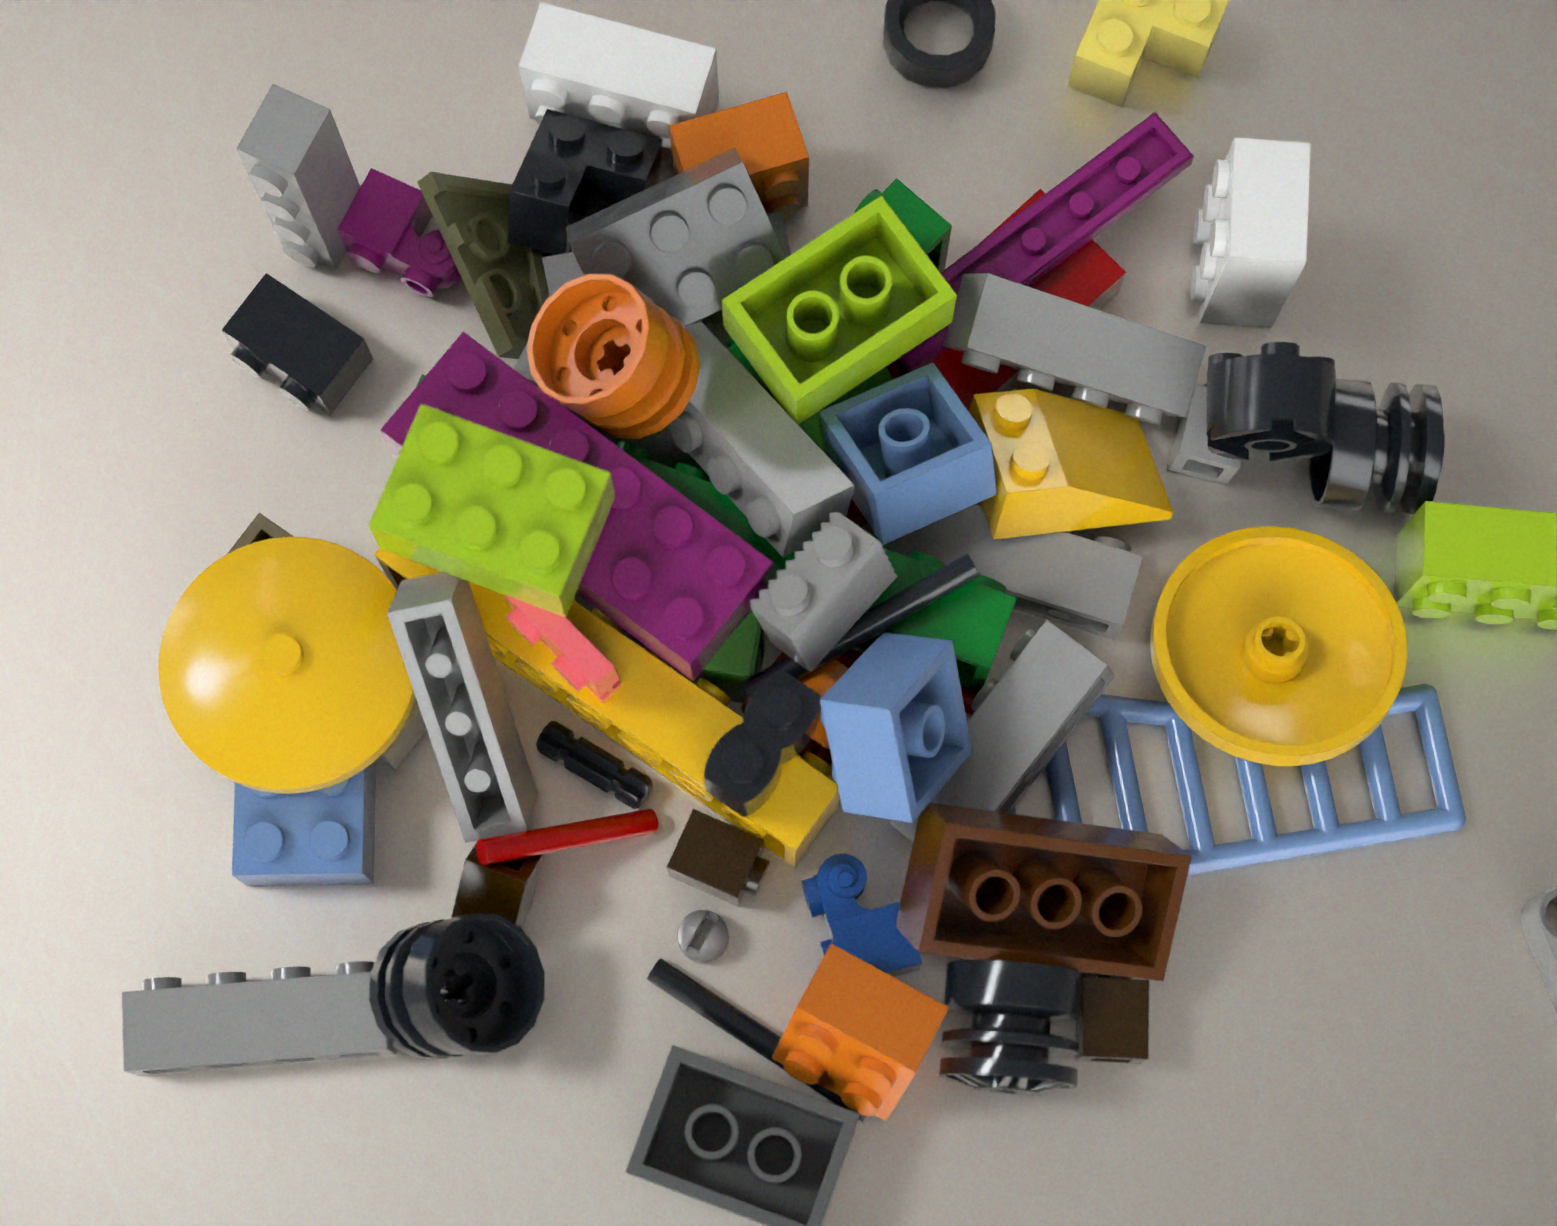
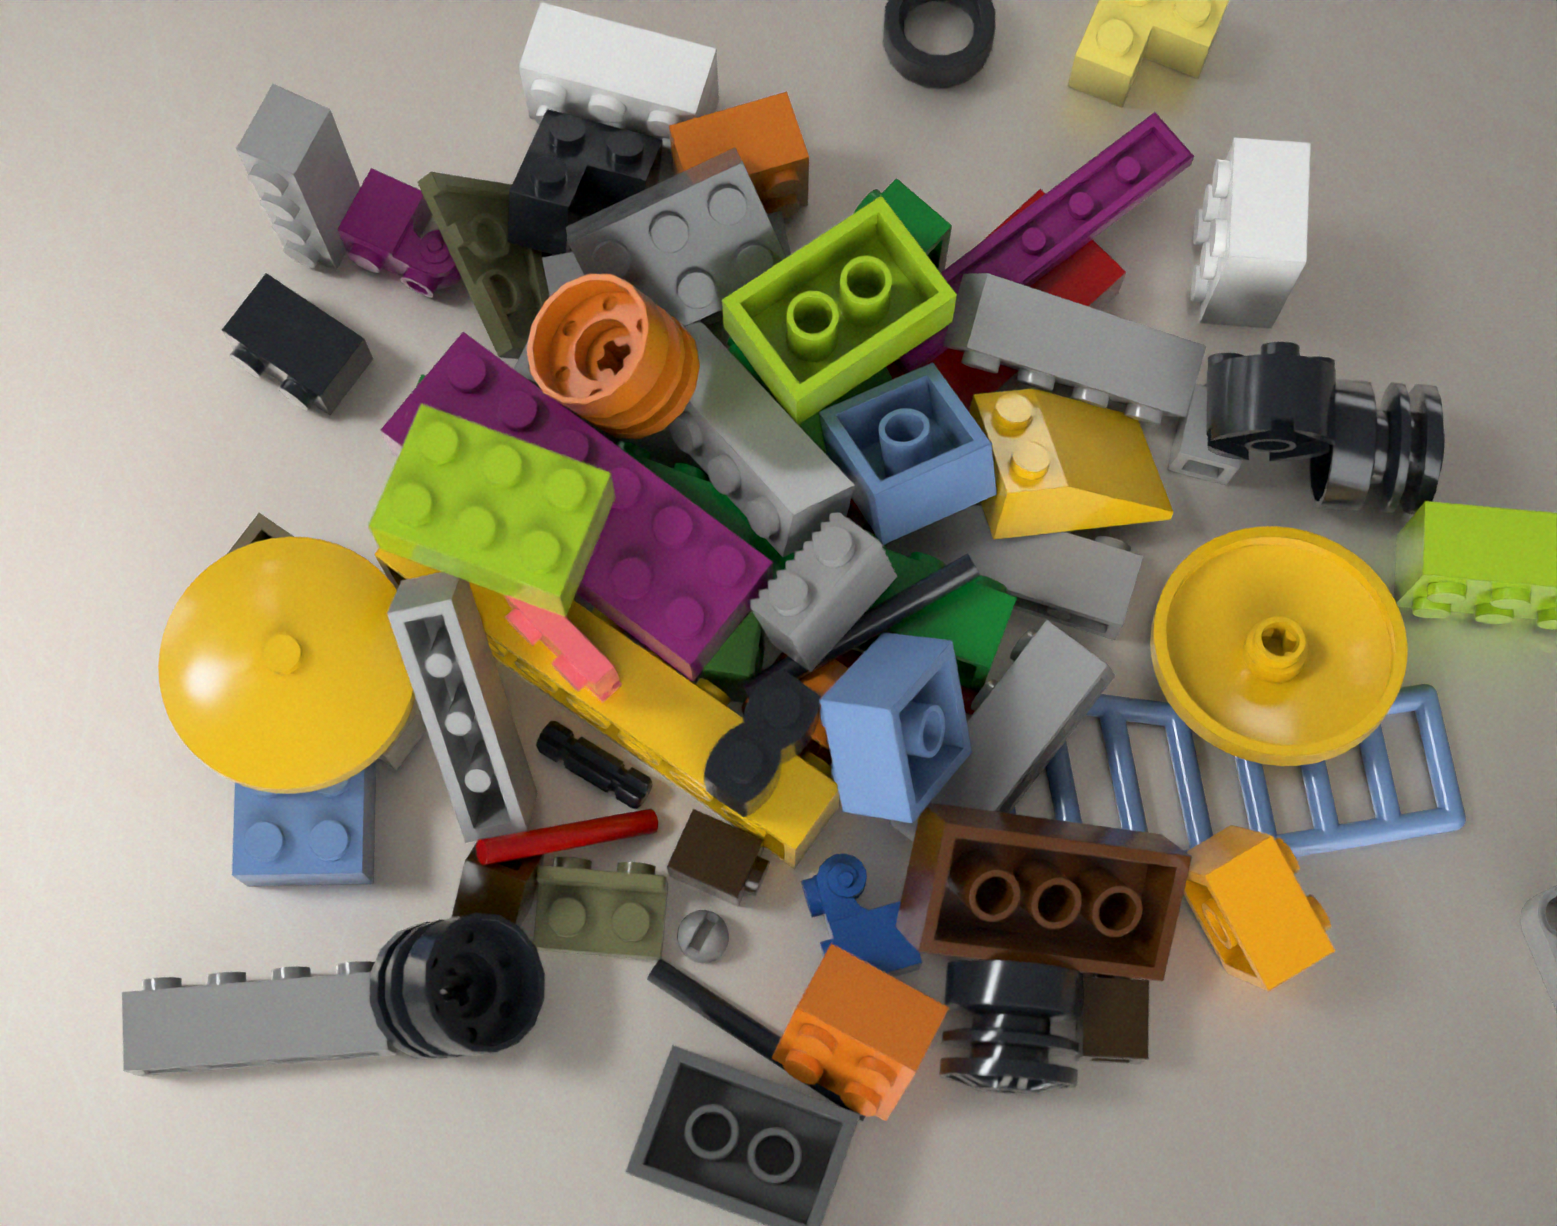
(601, 909): none -> olive bracket
(1255, 908): none -> light orange brick

